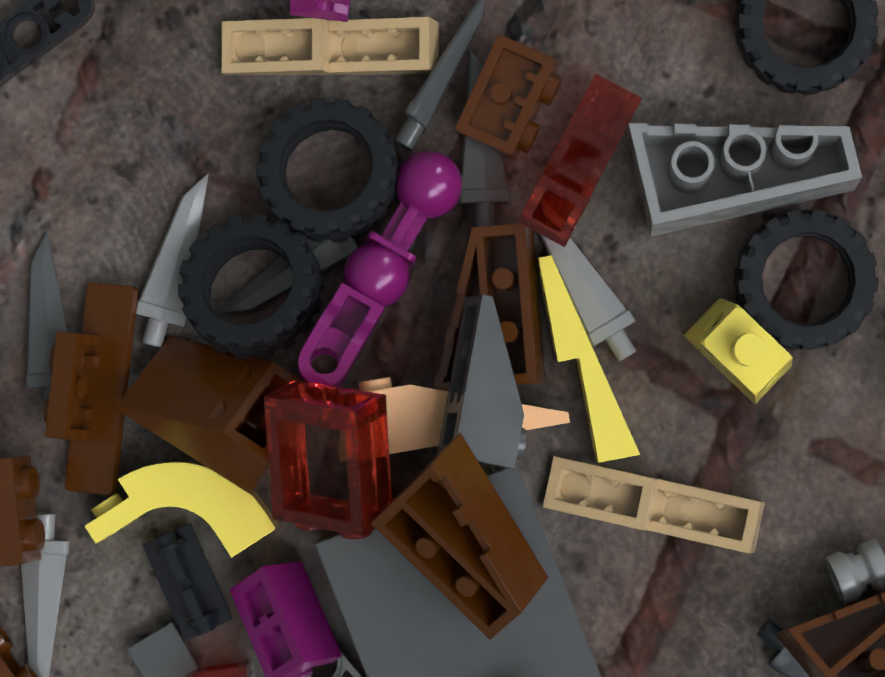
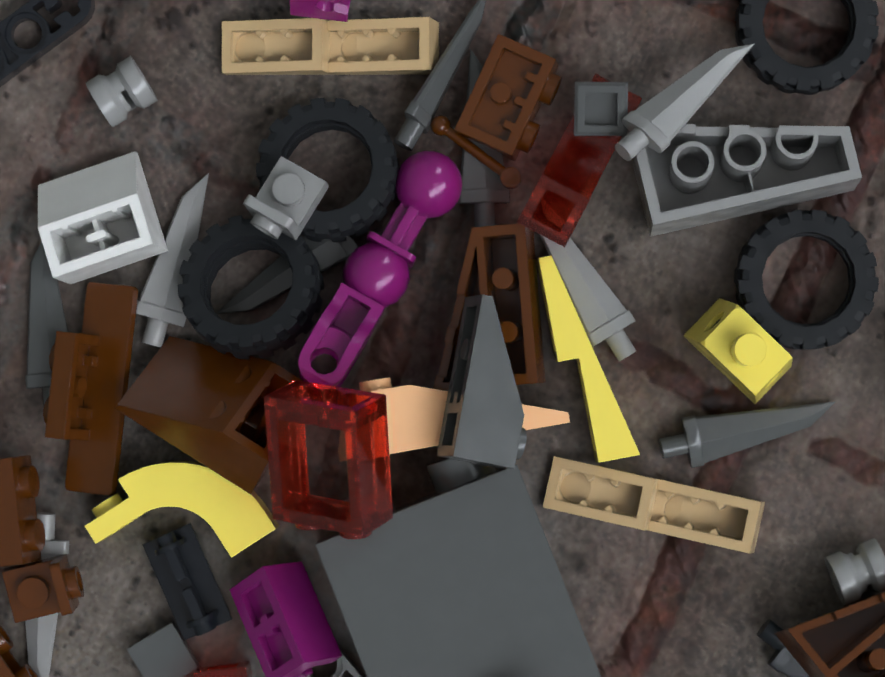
(43, 588): none -> reddish brown bracket
(98, 220): none -> white slope
(121, 91): none -> light grey wheel
(286, 200): none -> light grey bracket
(464, 539): reddish brown wedge -> none
(509, 176): none -> reddish brown hinge
(600, 108): none -> dark grey tile
(667, 112): none -> light grey bar
(724, 434): none -> dark grey bar

